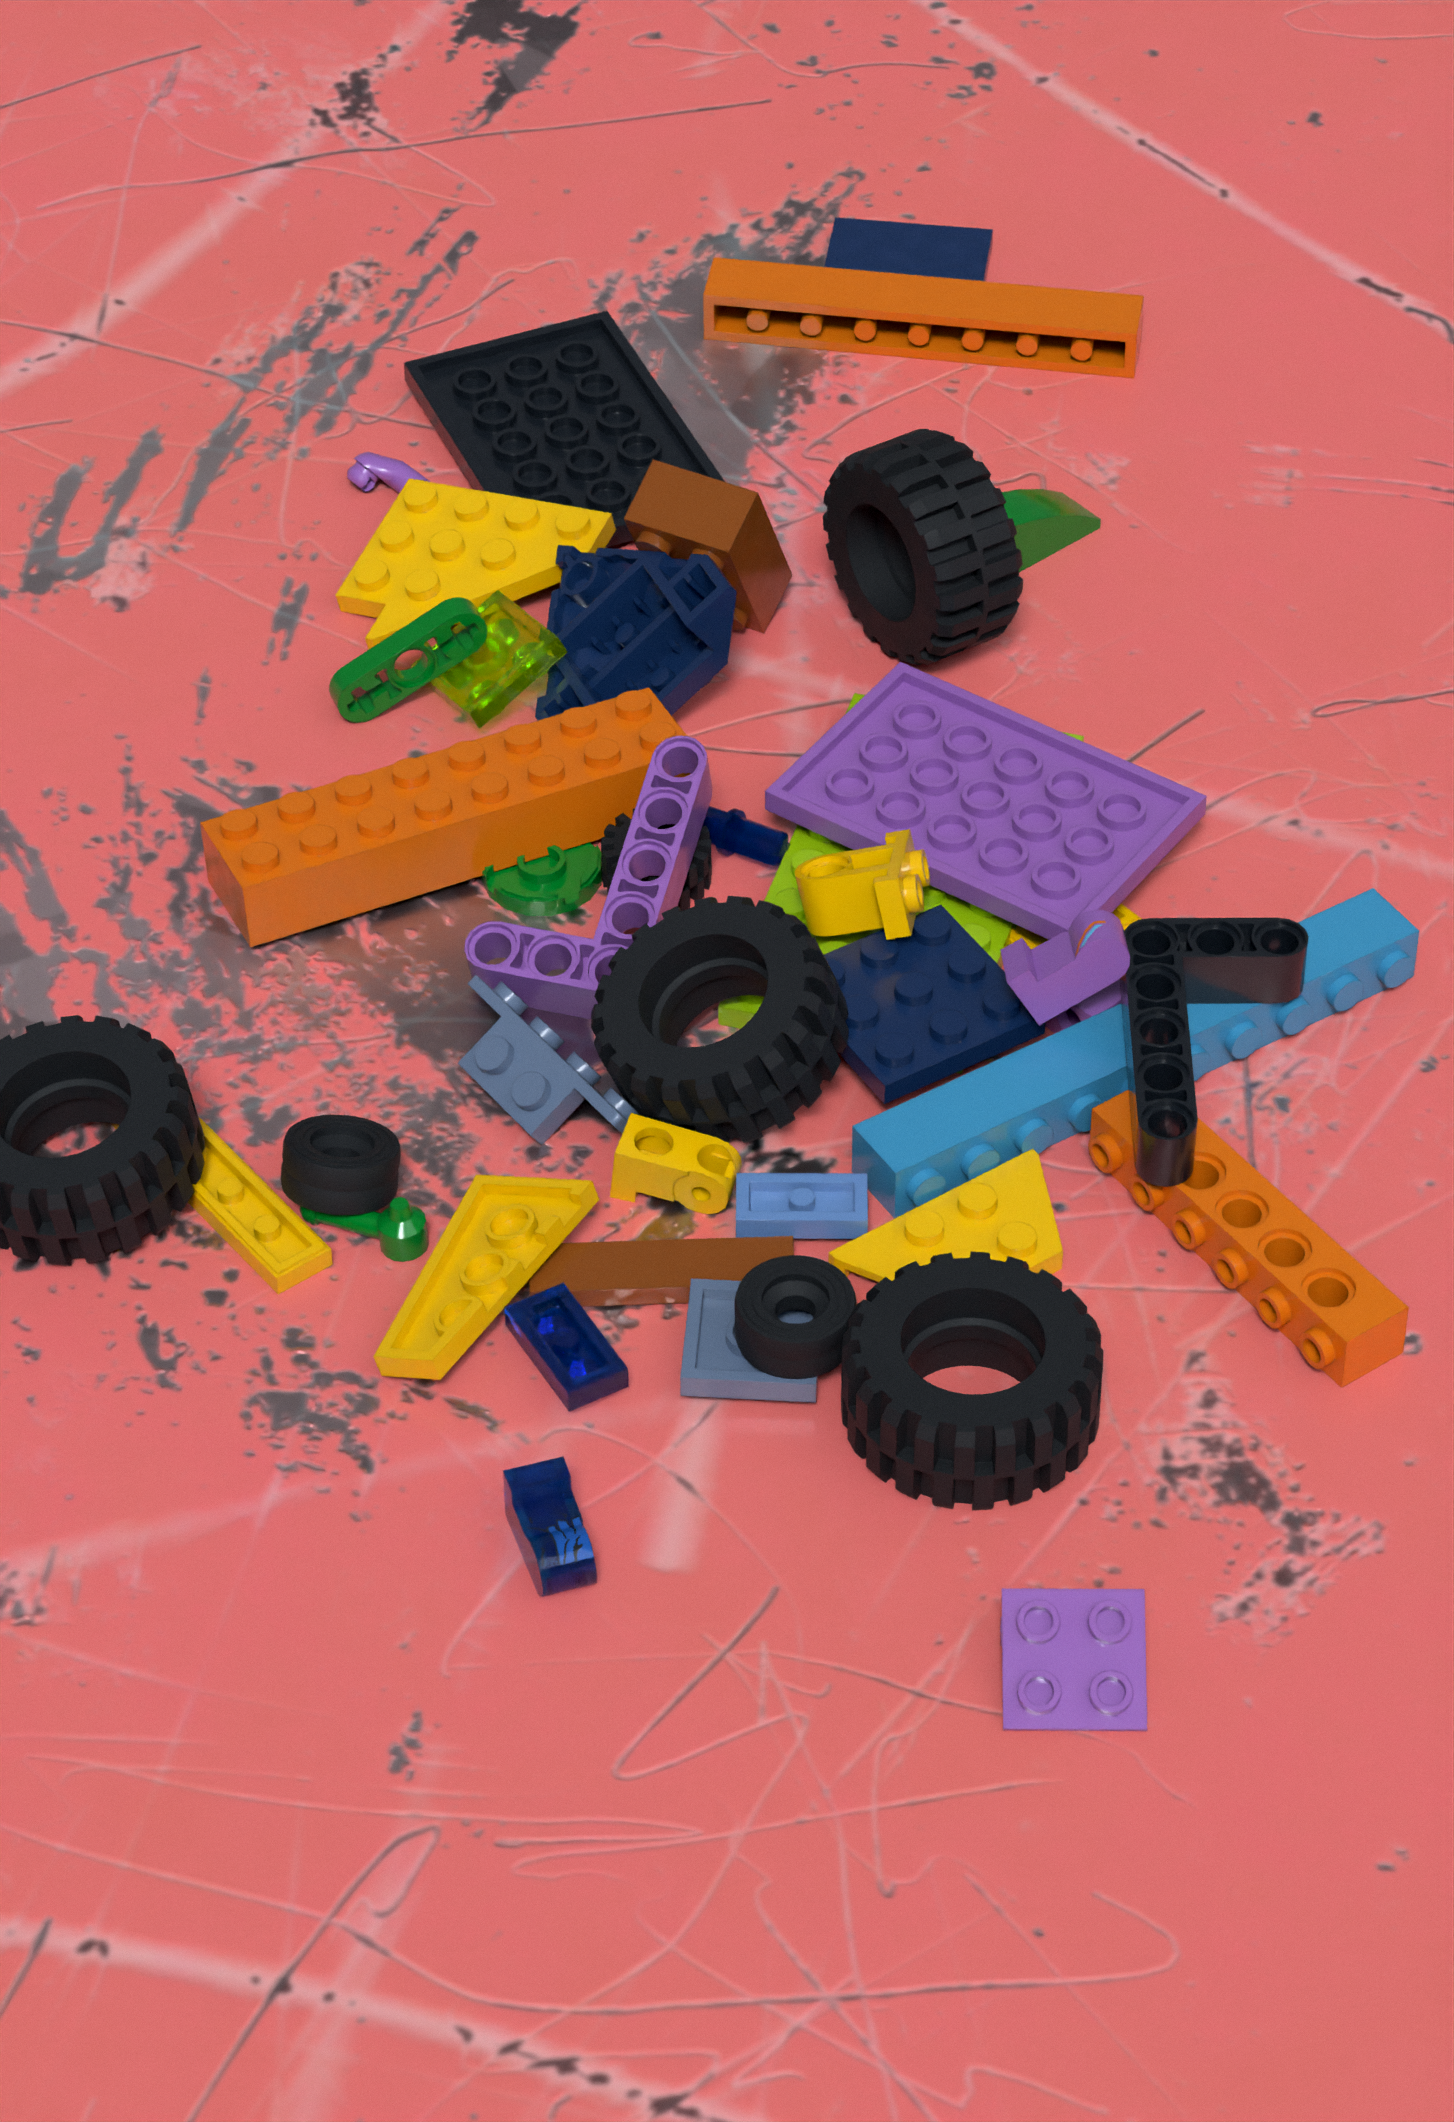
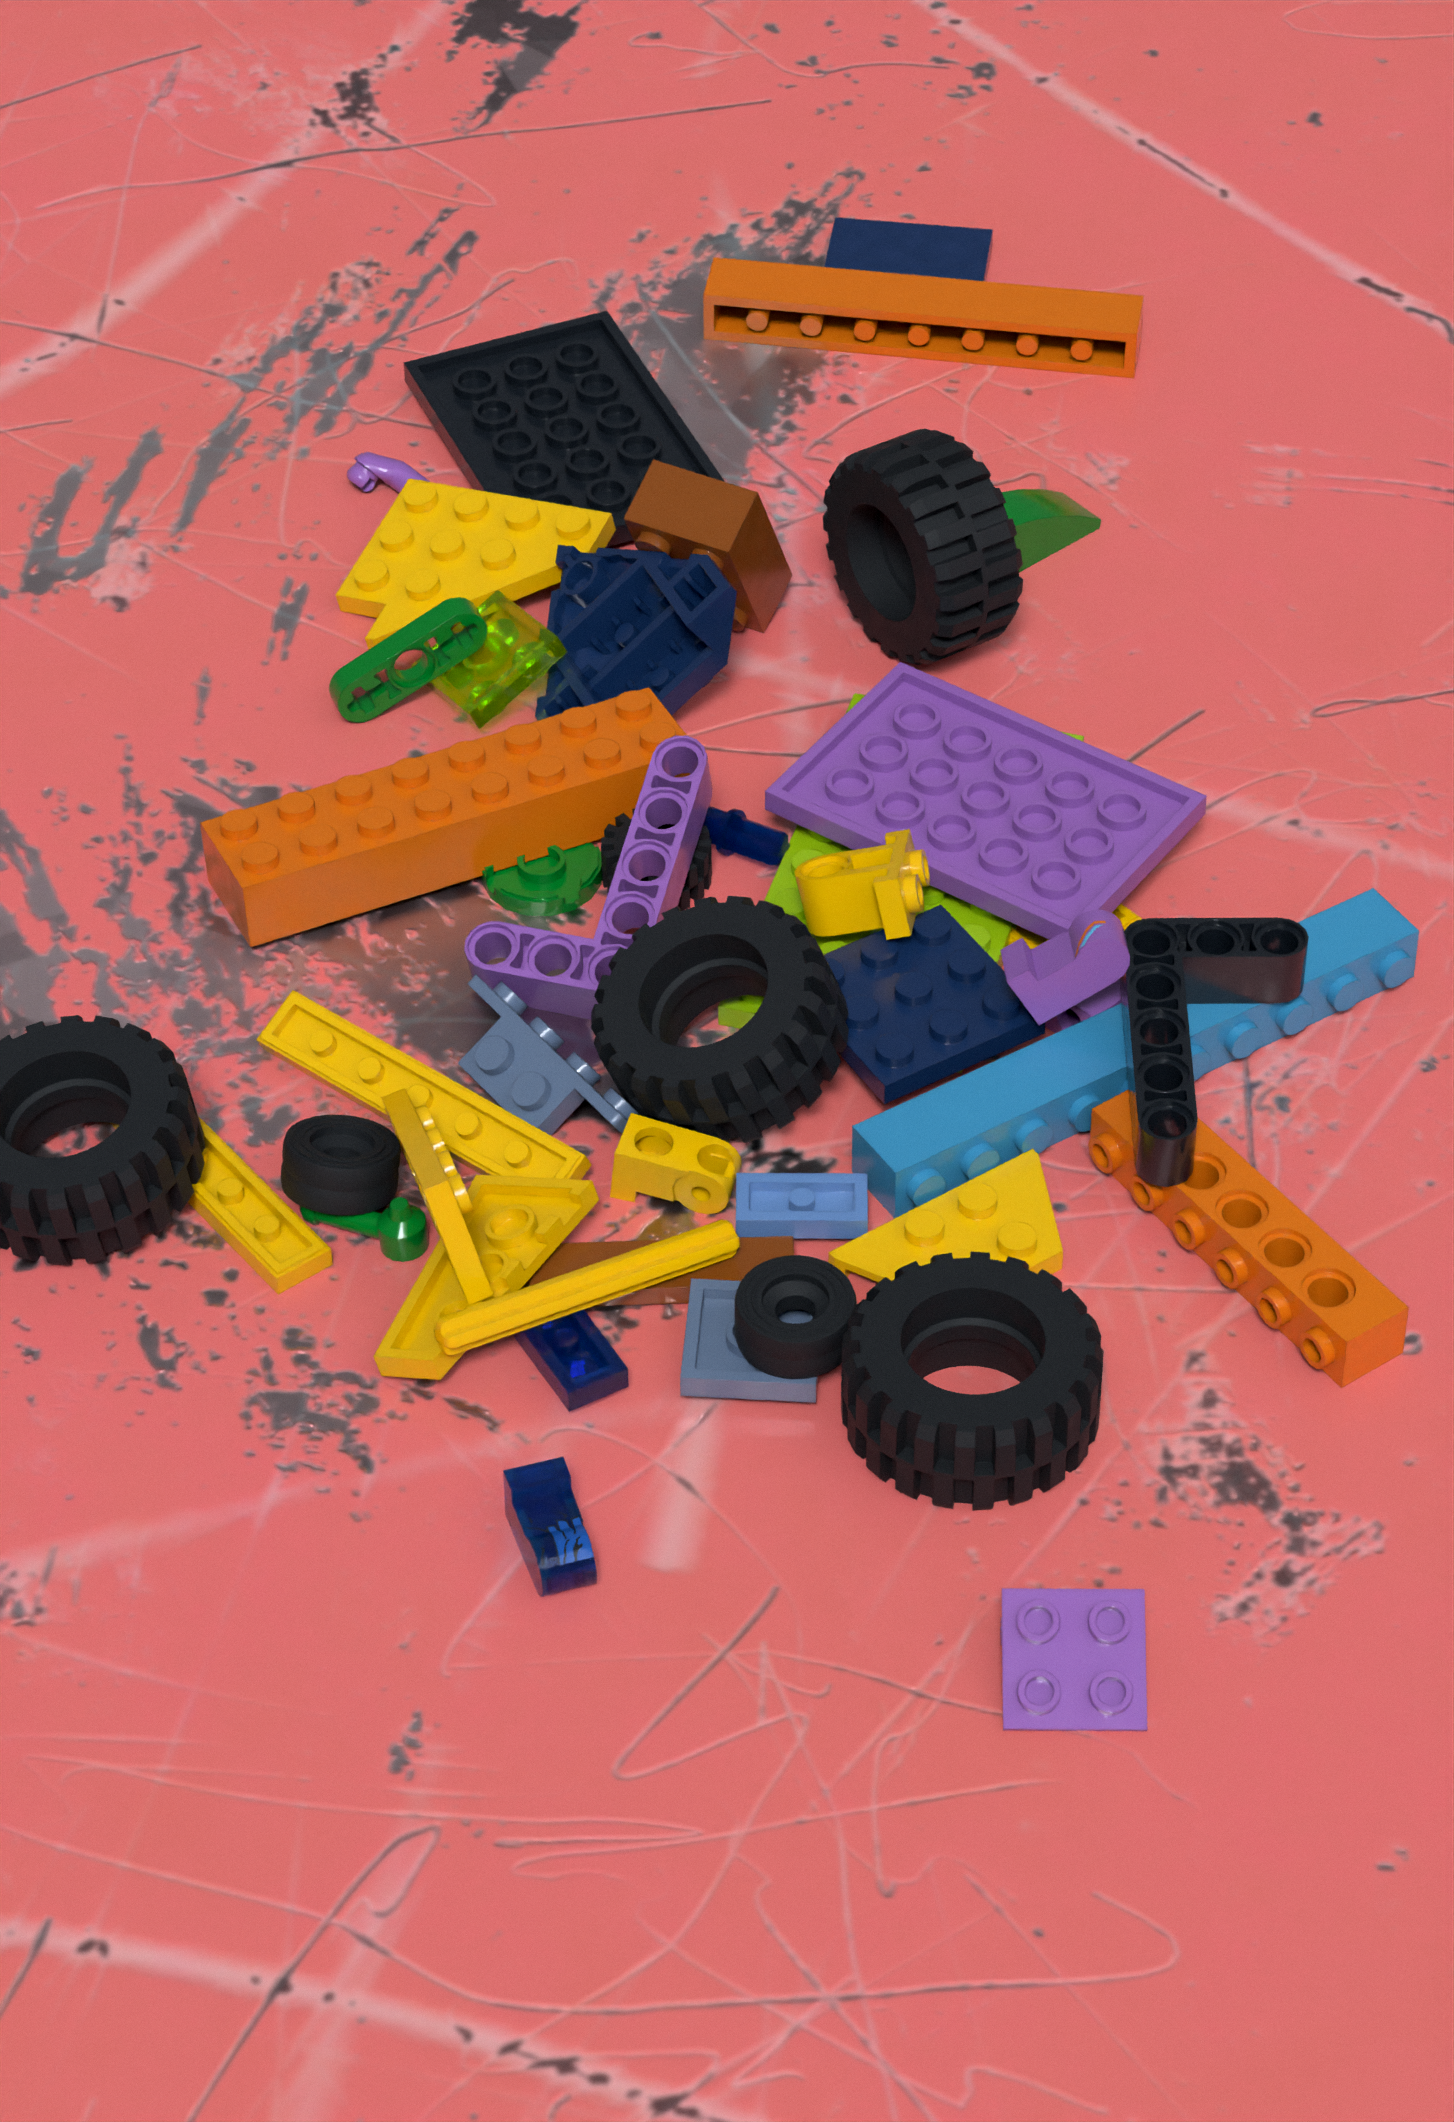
(369, 1068): none -> yellow tile
(440, 1188): none -> yellow wing
(586, 1287): none -> yellow axle

